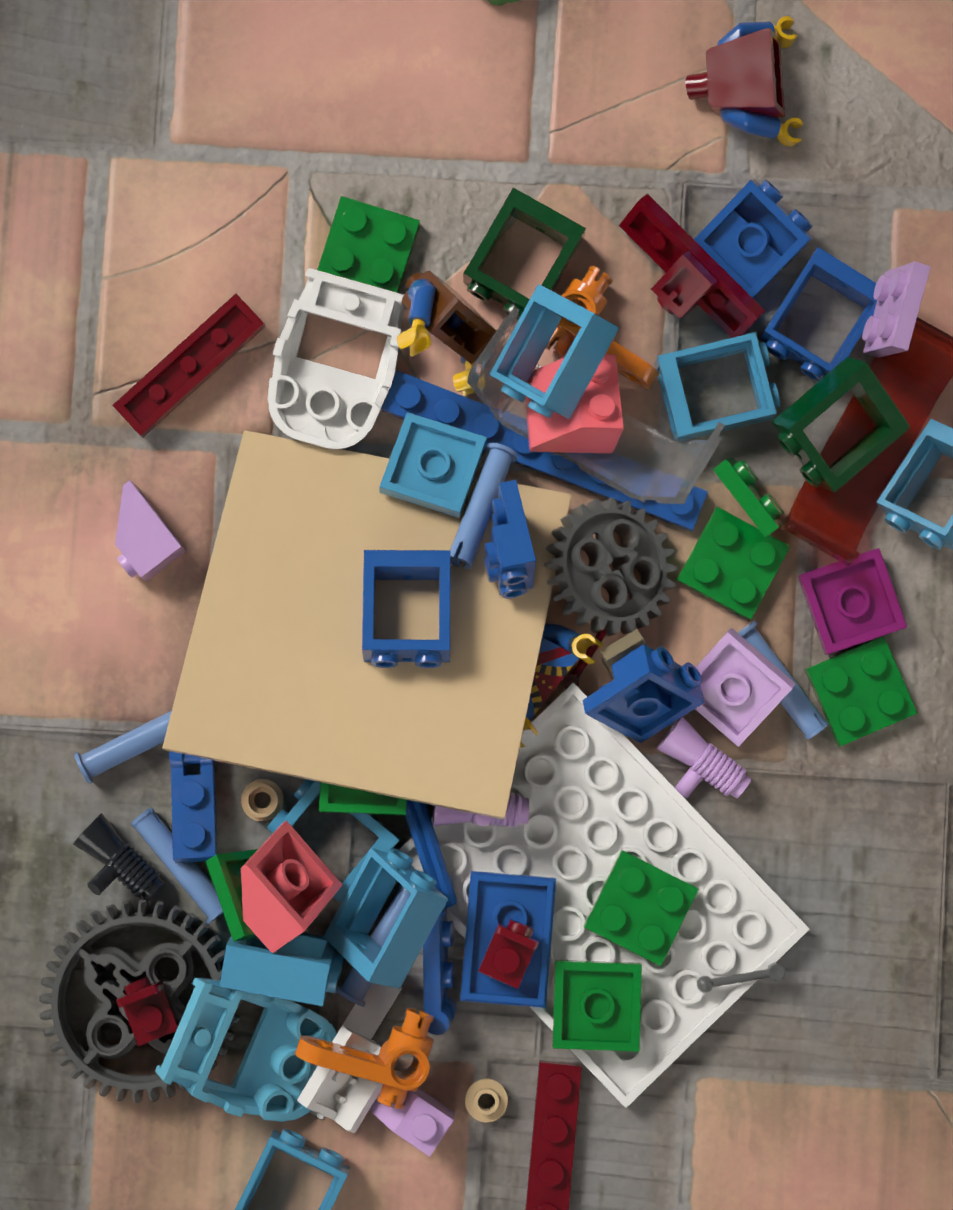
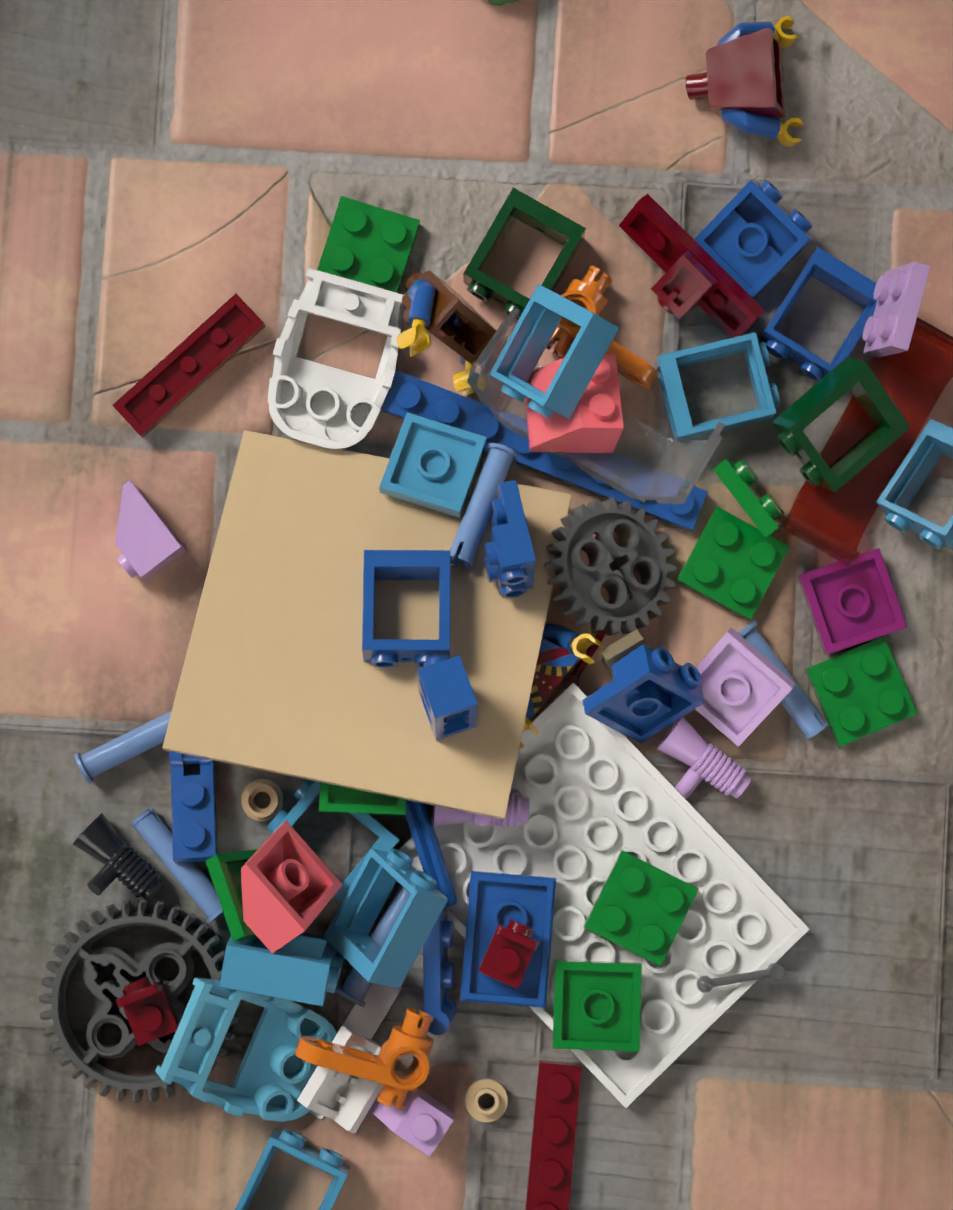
(447, 696): none -> blue brick

